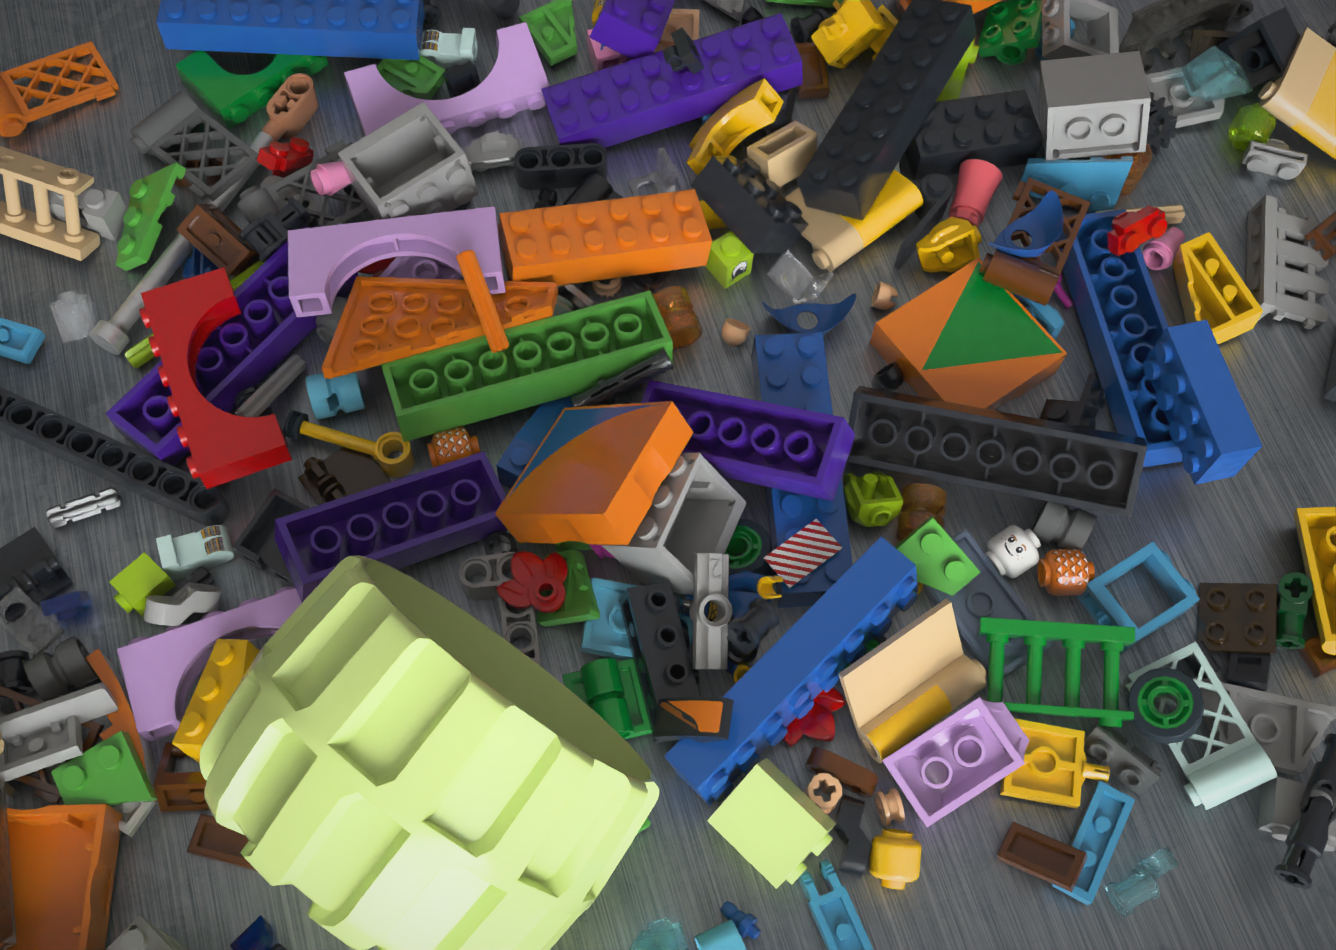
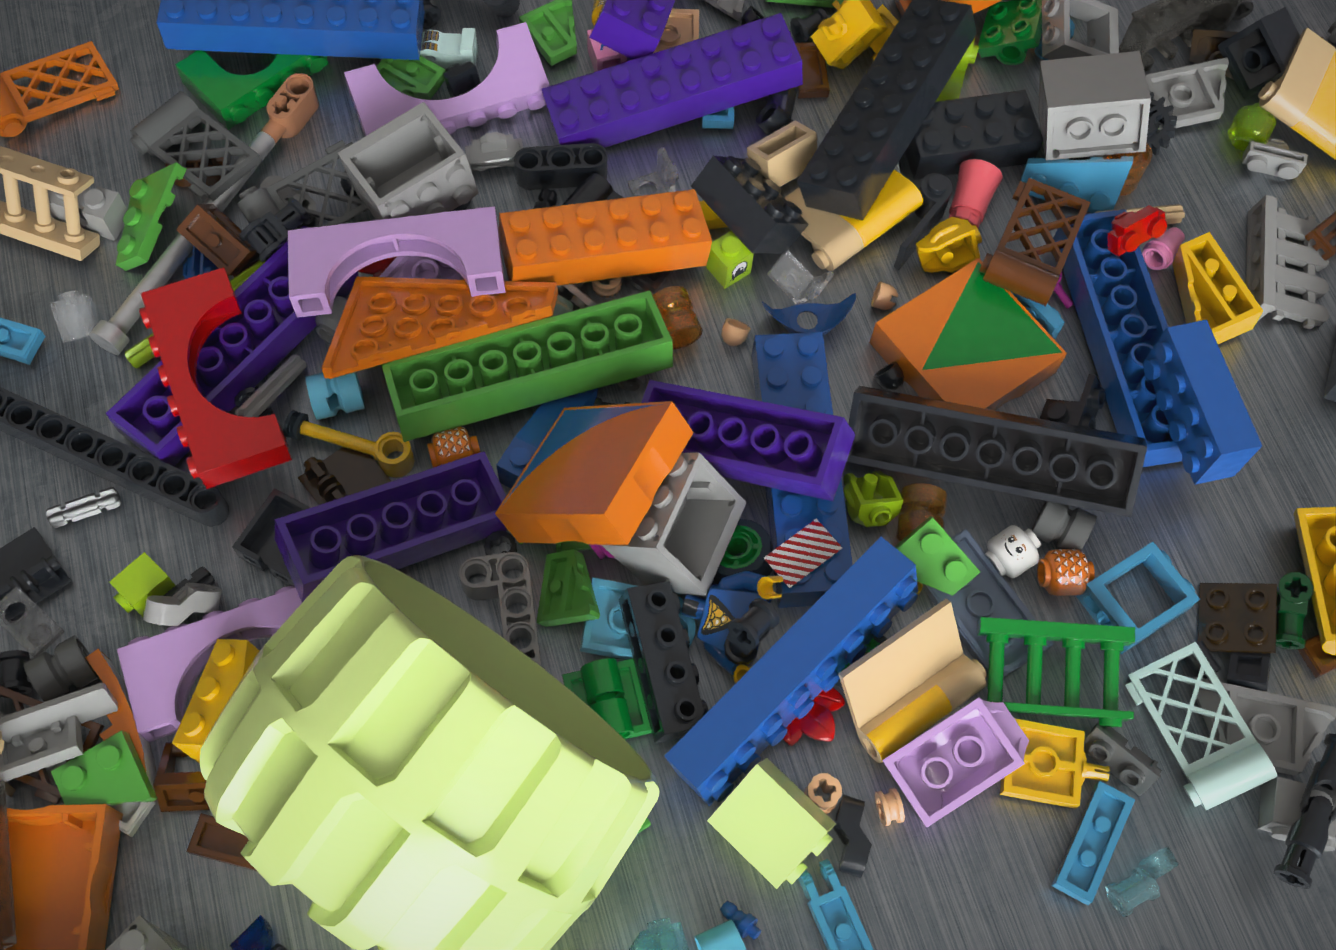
(66, 606): clear blue plate -> none
(188, 552): light aqua leg -> none
(286, 157): red piece -> none
(329, 178): bright pink cone -> none
(482, 301): orange axle -> none
(531, 578): red plate -> none
(609, 389): black pin -> none
(683, 53): black tile -> none
(693, 718): slope -> none
(710, 584): light grey piece -> none
(733, 122): yellow arch -> none
(850, 775): reddish brown beam -> none
(895, 858): yellow head -> none
(1042, 224): blue piece -> none
(1042, 856): reddish brown tile -> none
(1166, 684): wheel -> none
(1215, 76): clear light blue slope -> none

